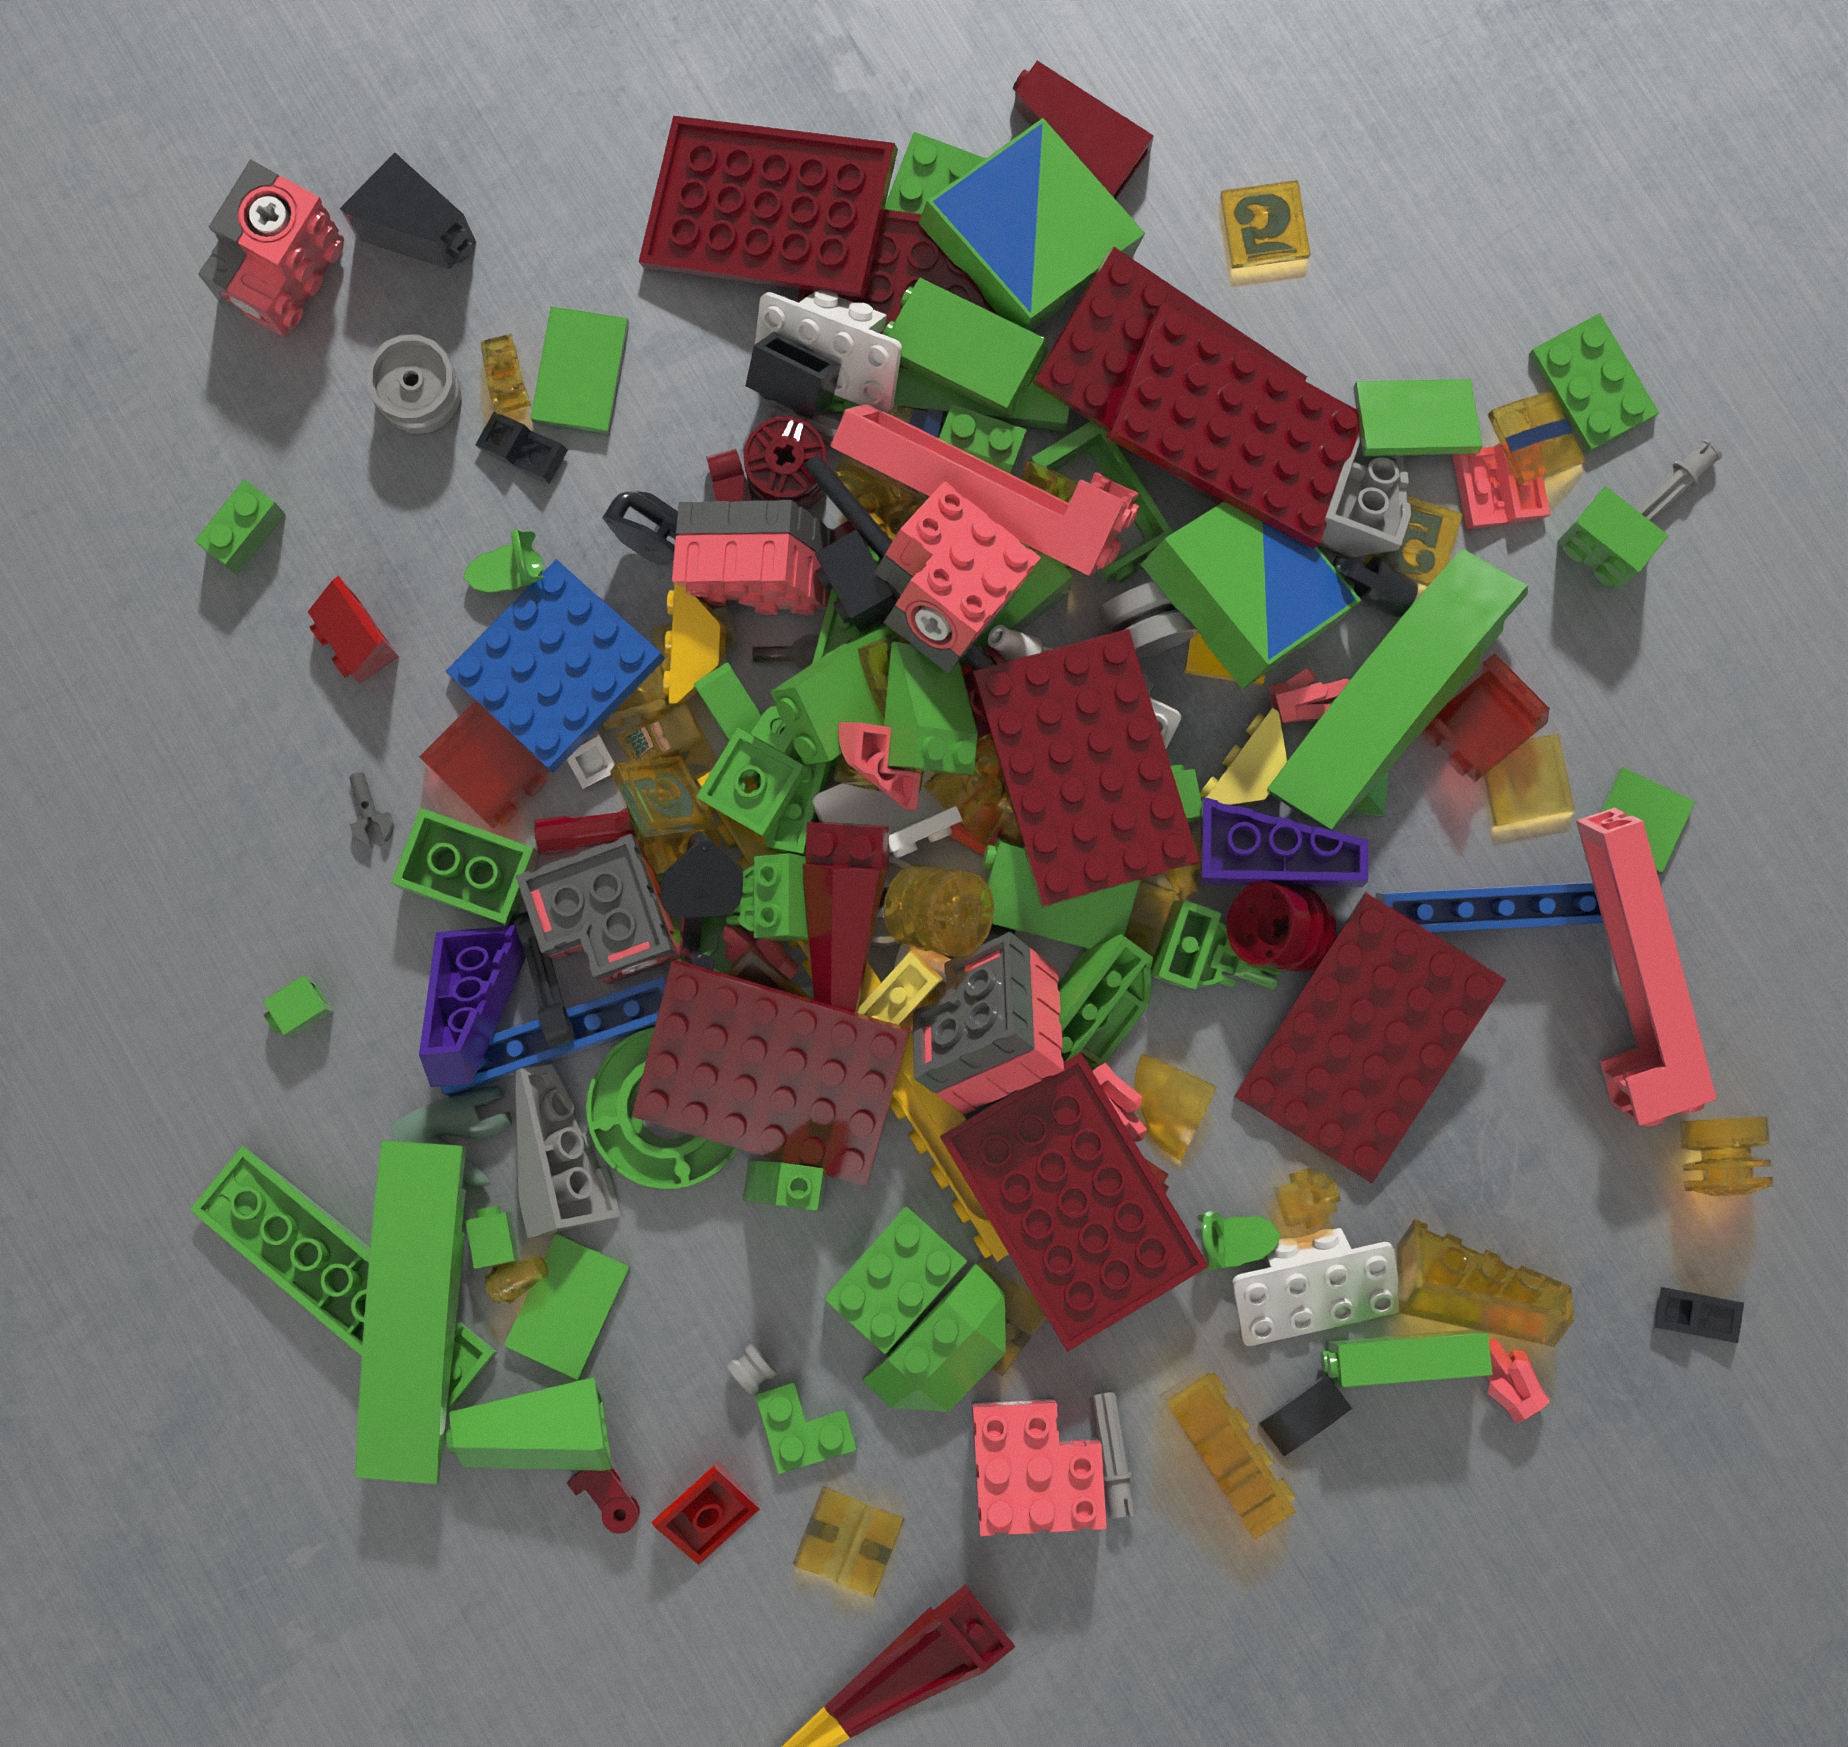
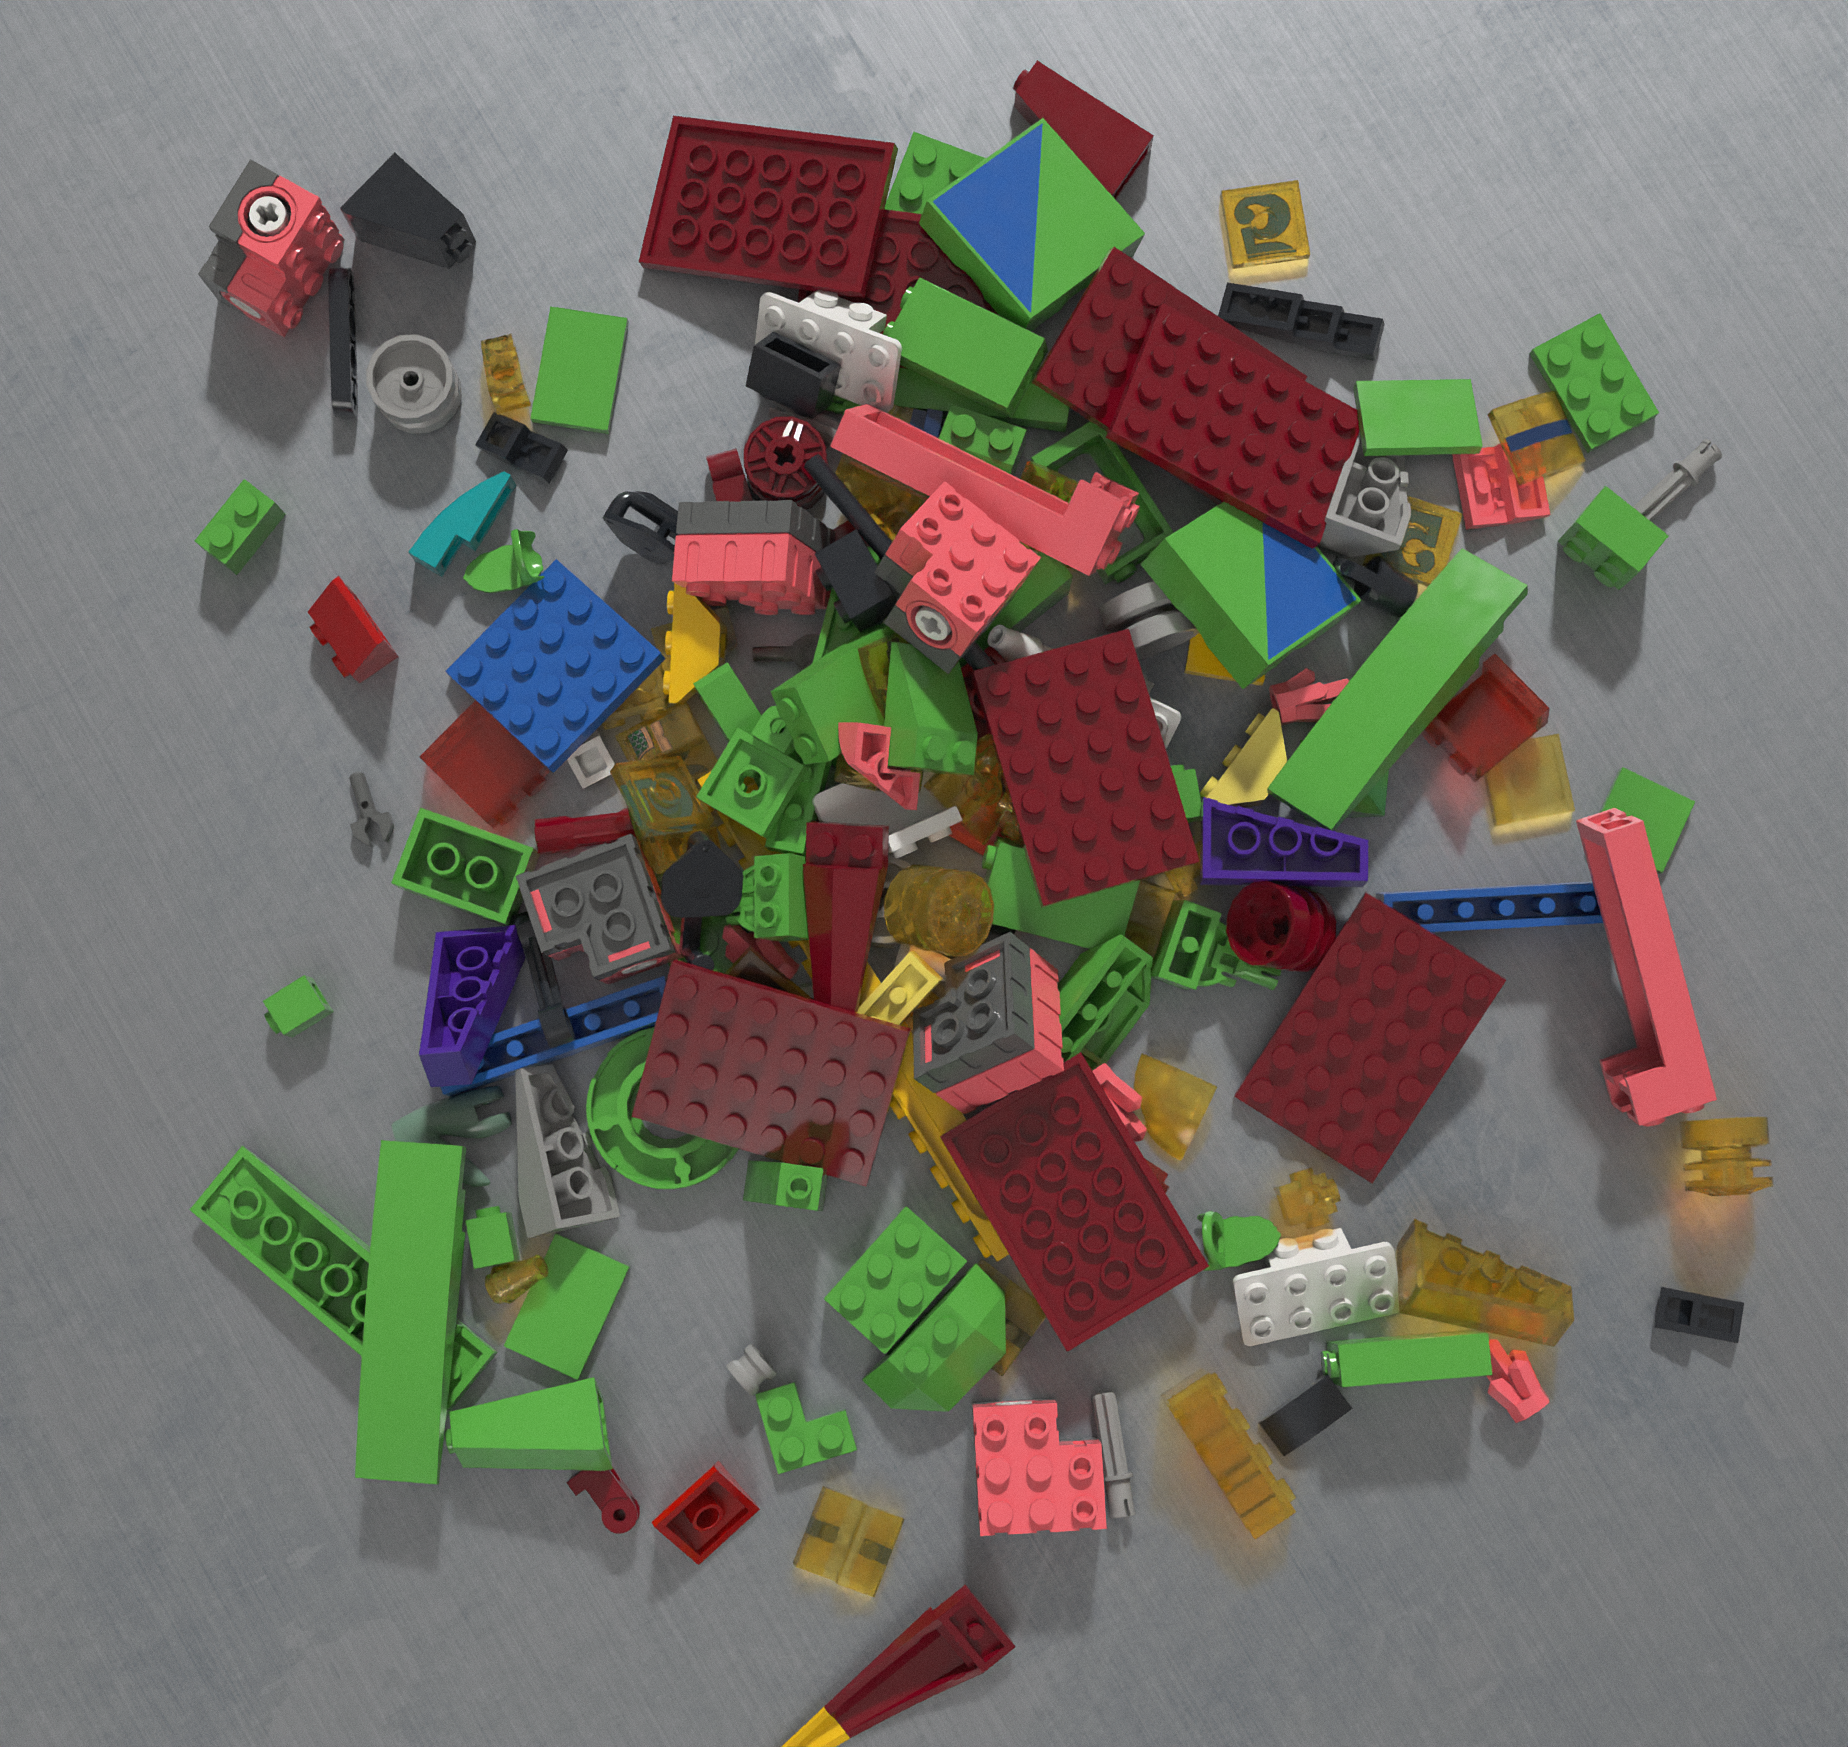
(343, 342): none -> black beam
(462, 522): none -> teal slope
(1300, 321): none -> black slope

